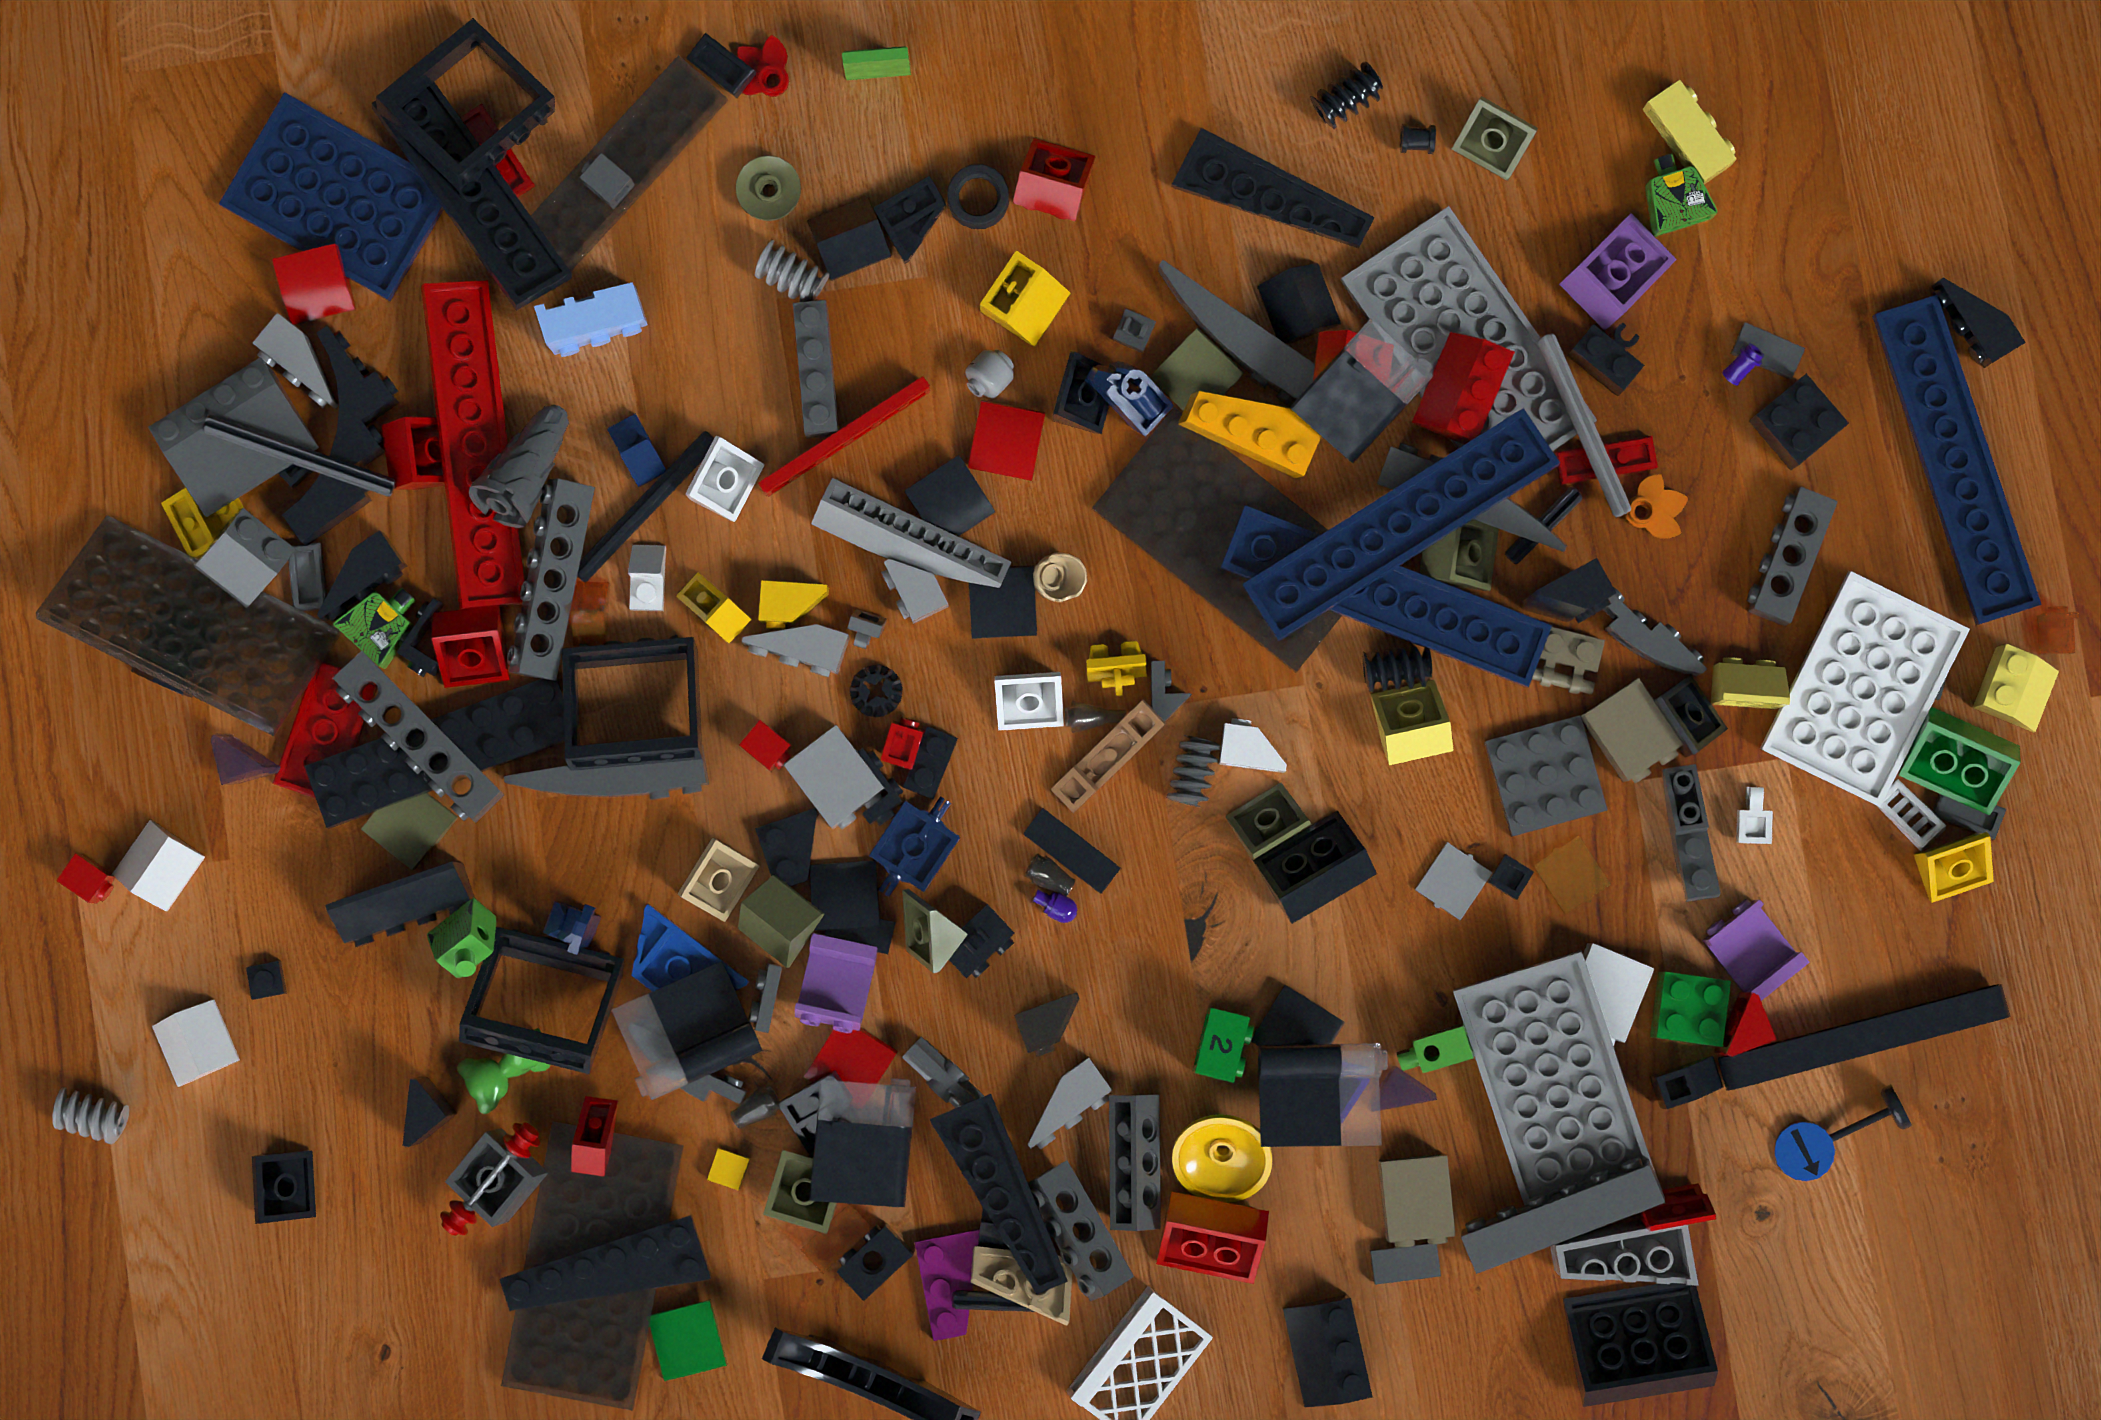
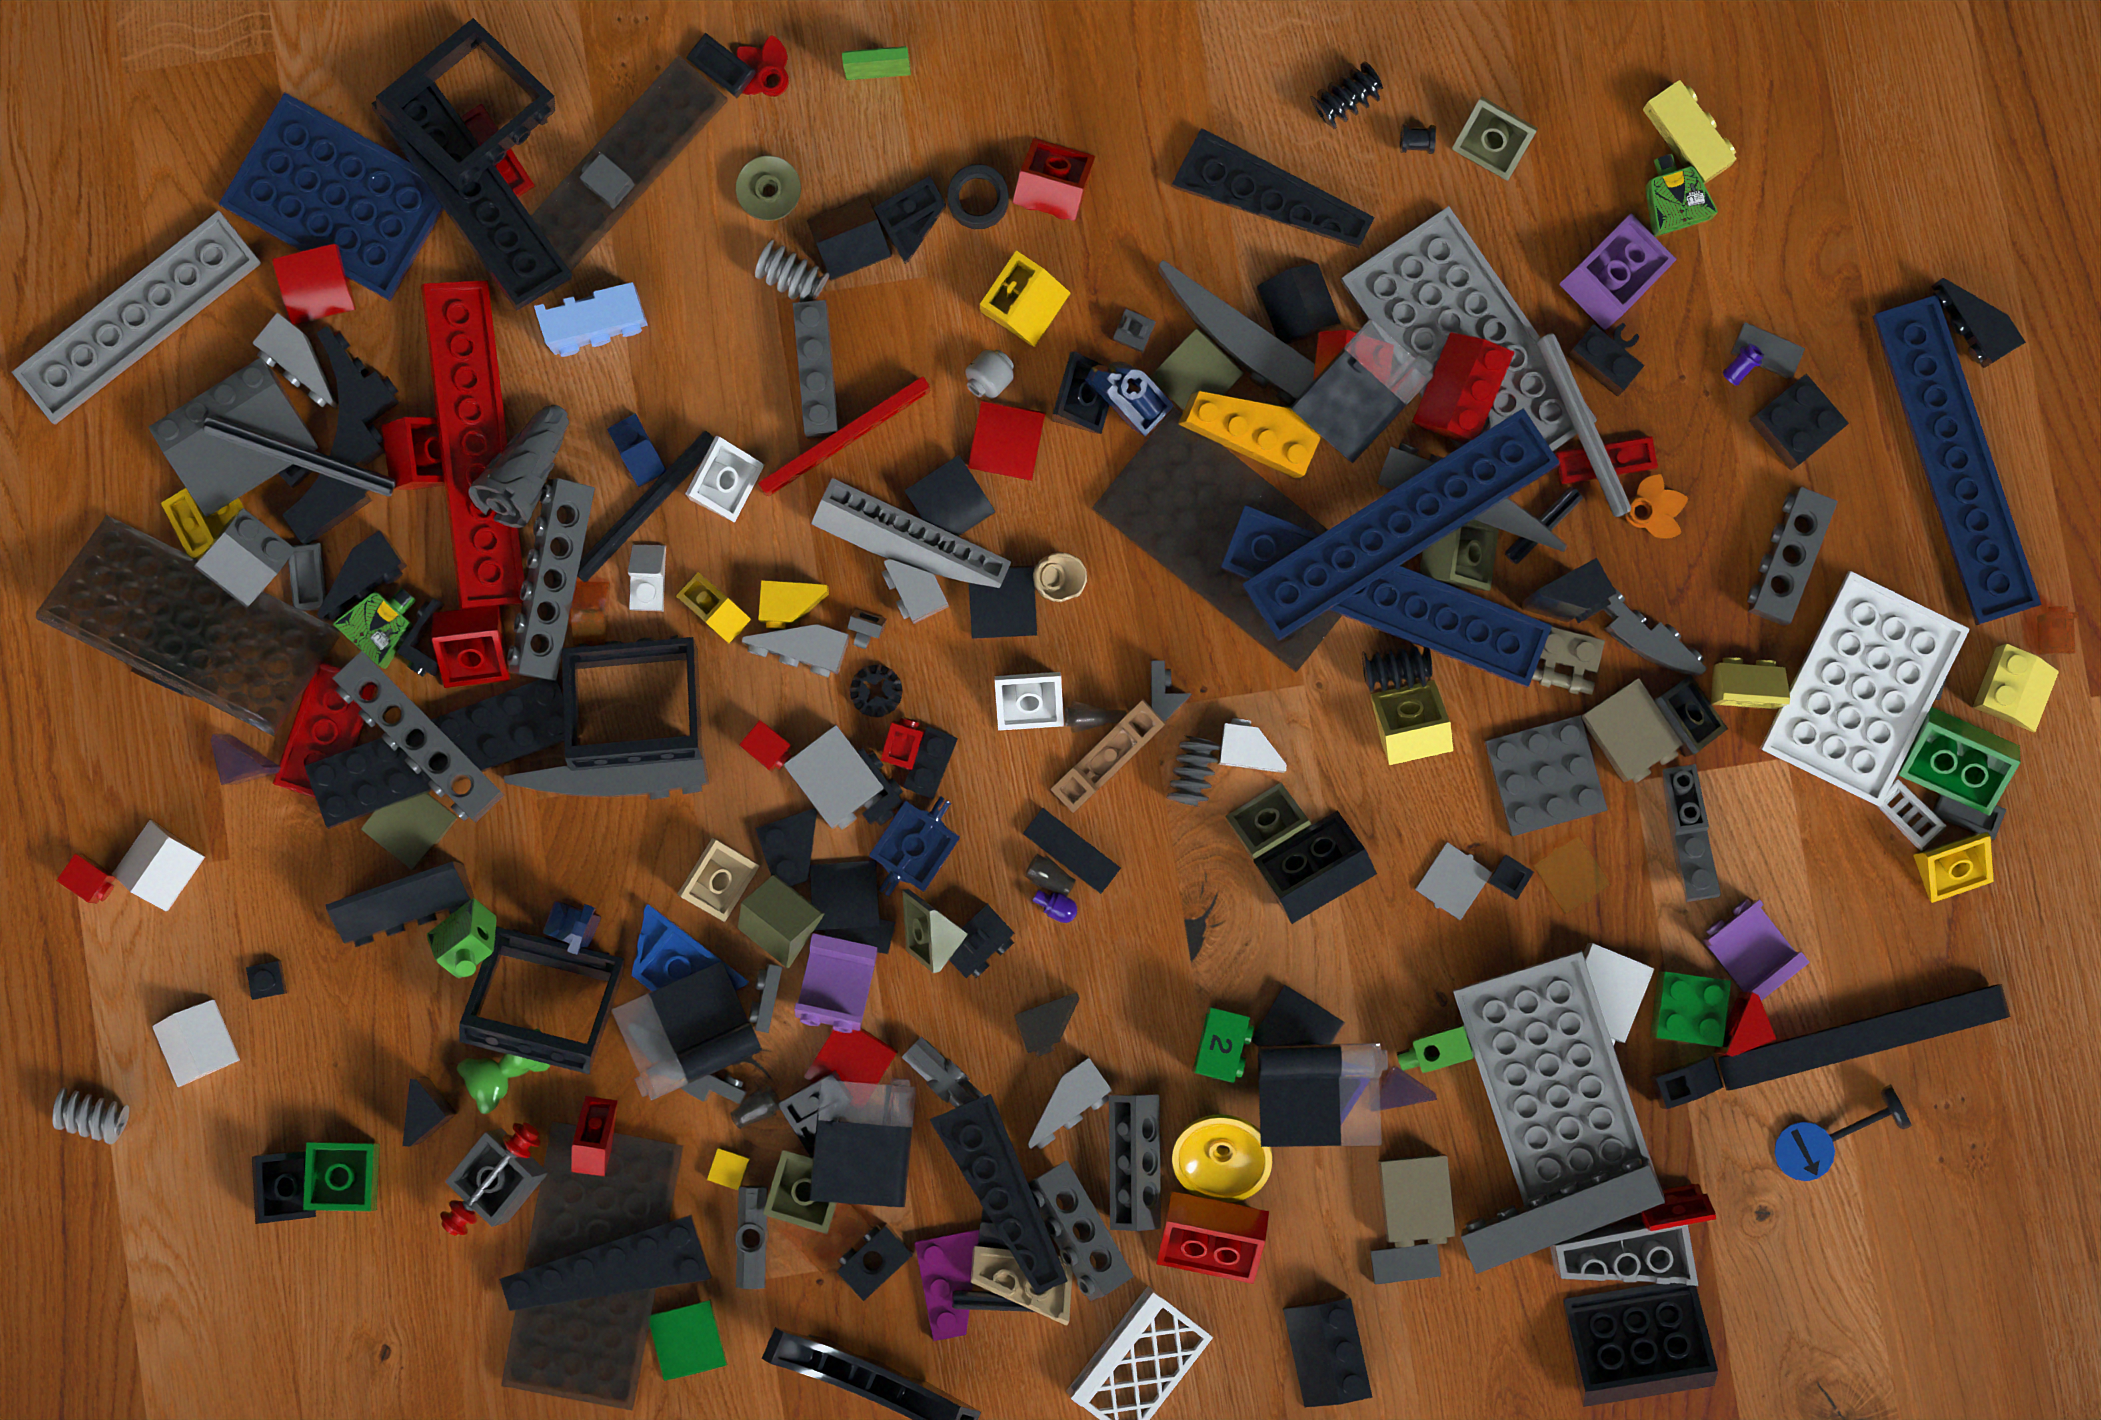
(136, 317): none -> light grey plate
(341, 1176): none -> green brick
(750, 1258): none -> dark grey piece
(1116, 670): yellow hips -> none
(1754, 823): white plate -> none

